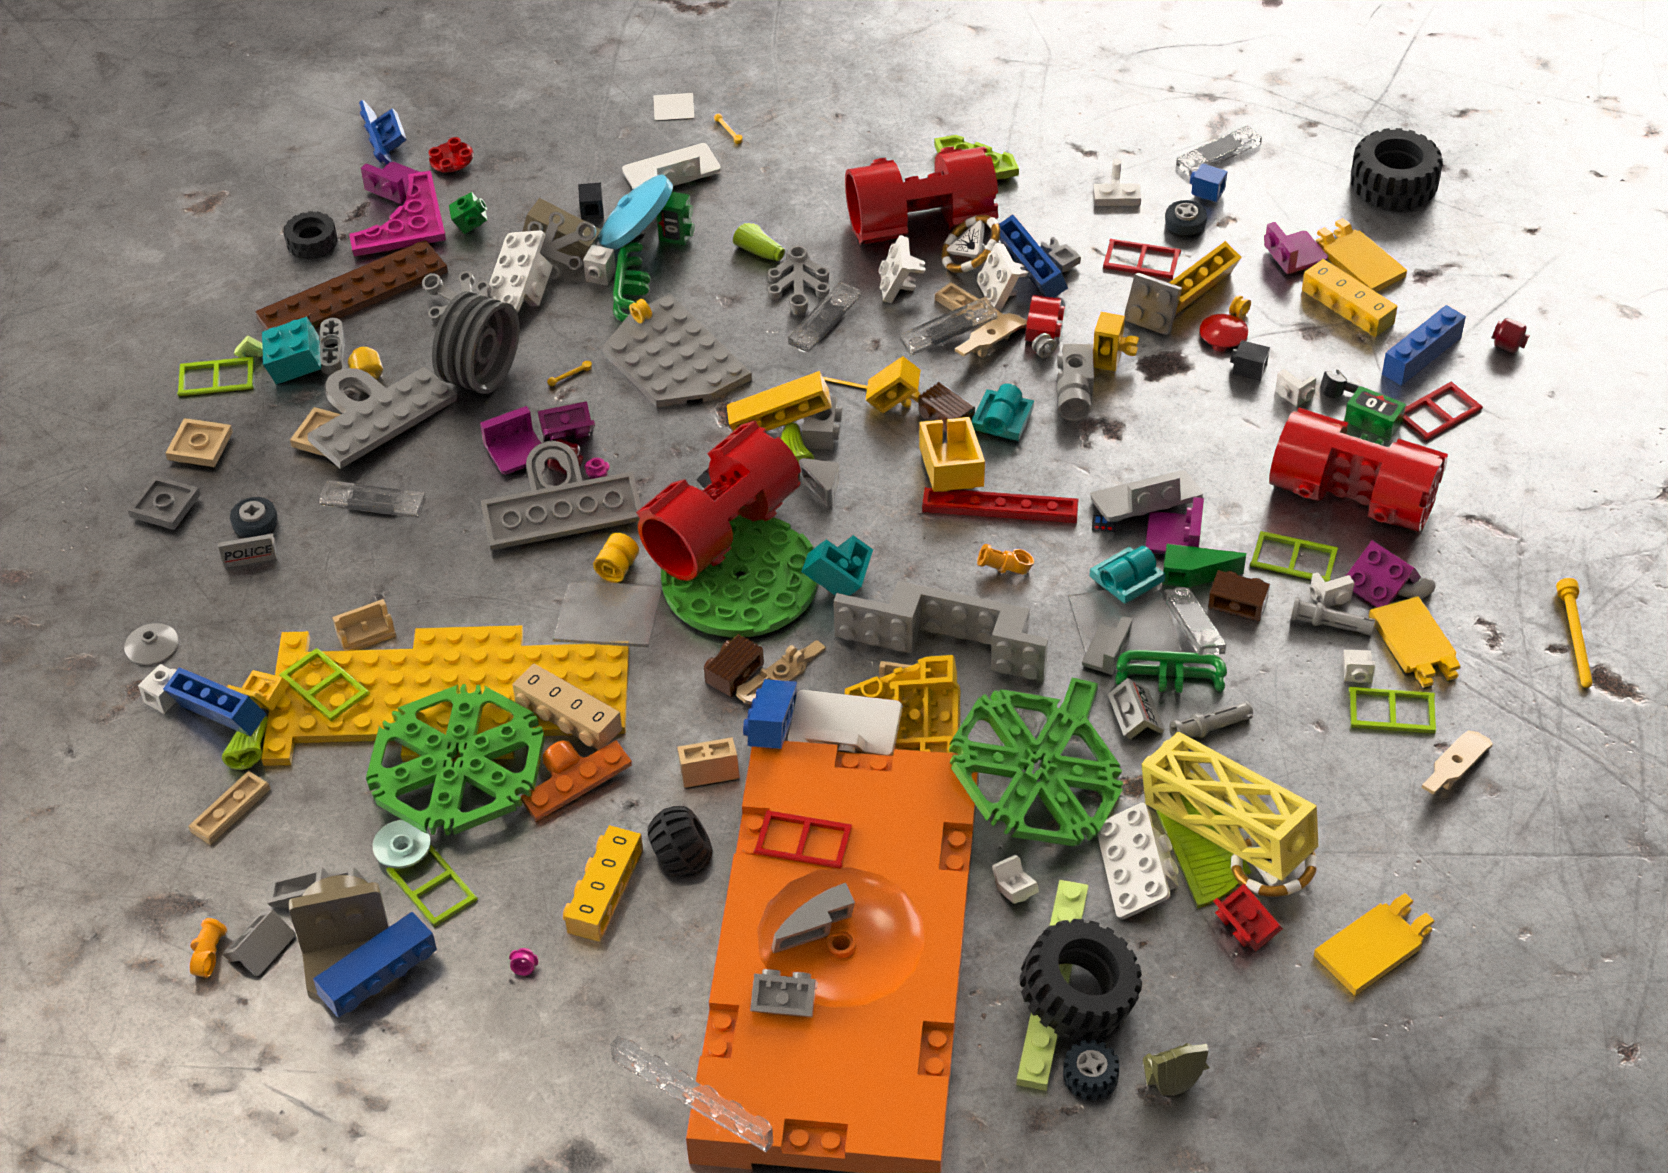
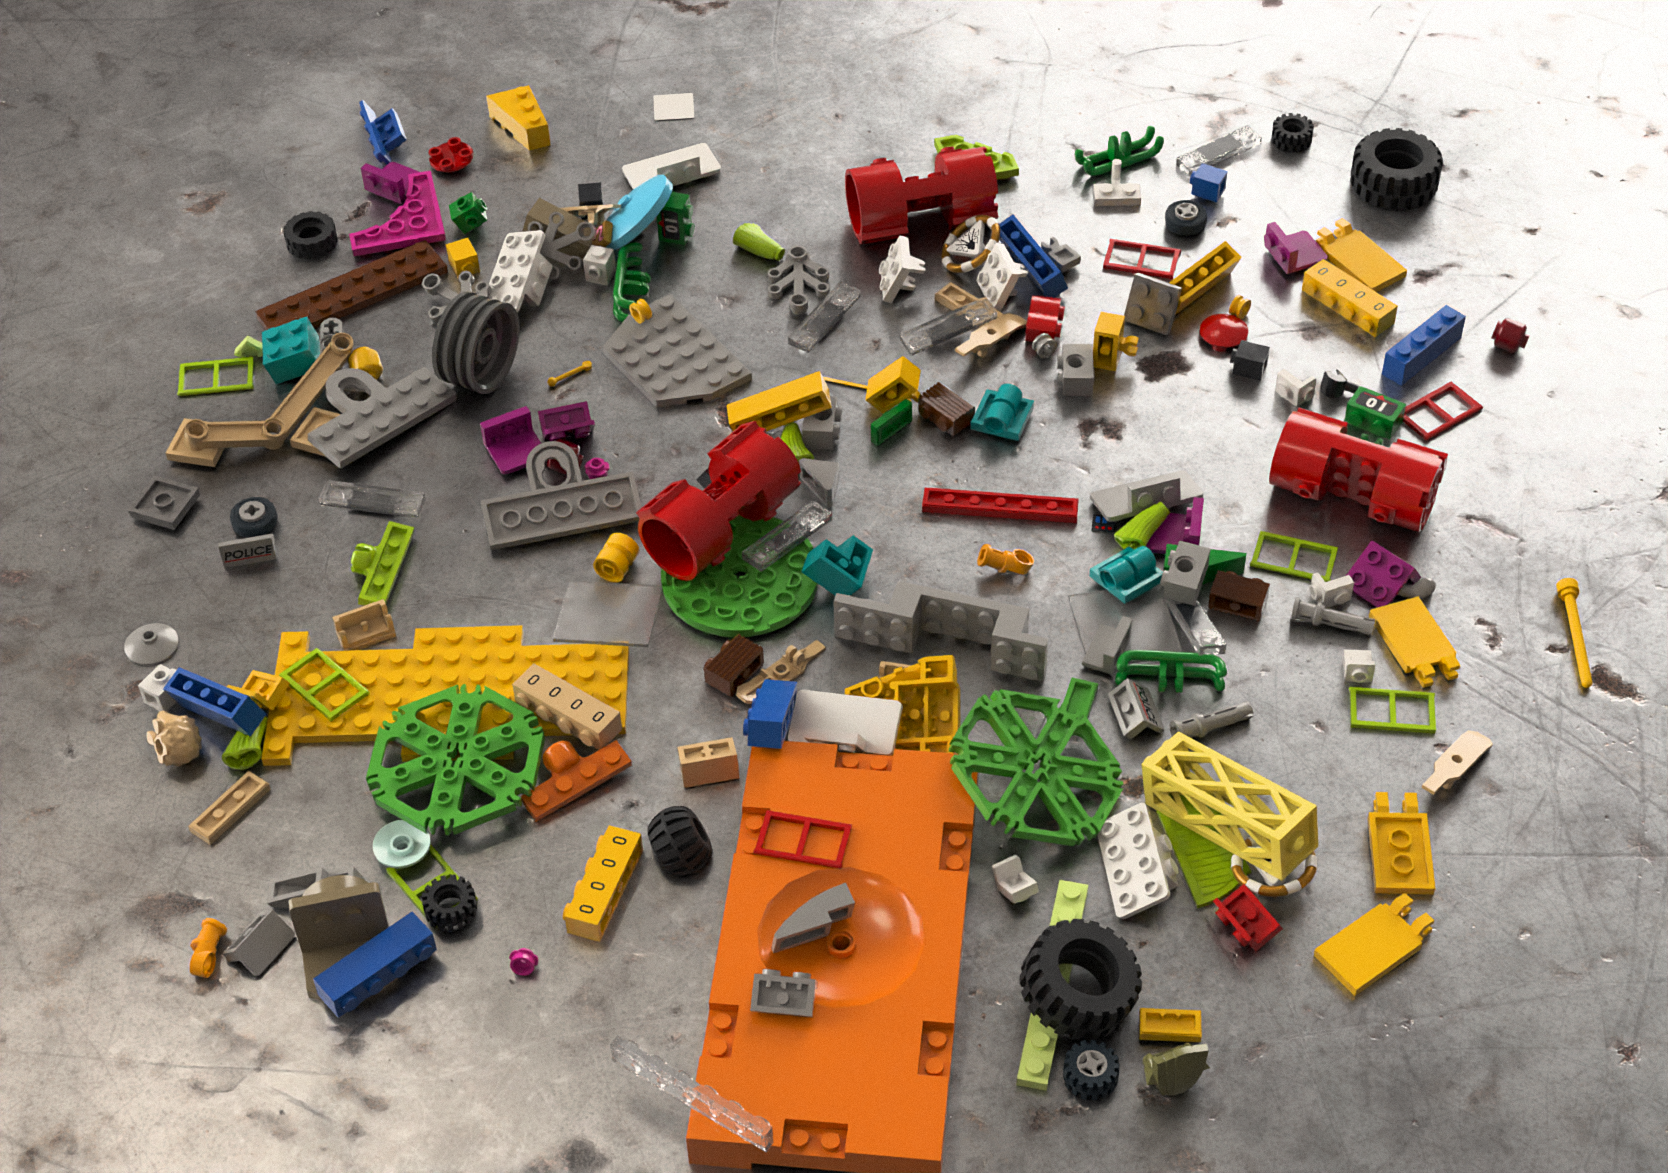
(175, 739): none -> tan animal
(285, 416): none -> tan piece
(381, 562): none -> lime plate
(449, 916): none -> black tyre
(462, 257): none -> yellow brick
(521, 115): none -> yellow wedge
(595, 213): none -> tan piece
(603, 234): none -> pearl gold tile
(737, 138): yellow hinge -> none
(786, 536): none -> clear plate
(891, 422): none -> green plate
(953, 463): yellow piece -> none
(1073, 397): light grey wheel -> none
(1120, 151): none -> green piece
(1141, 527): none -> lime piece
(1170, 1025): none -> yellow plate
(1186, 572): none -> light grey brick
(1292, 132): none -> black tyre
(1400, 848): none -> yellow tile

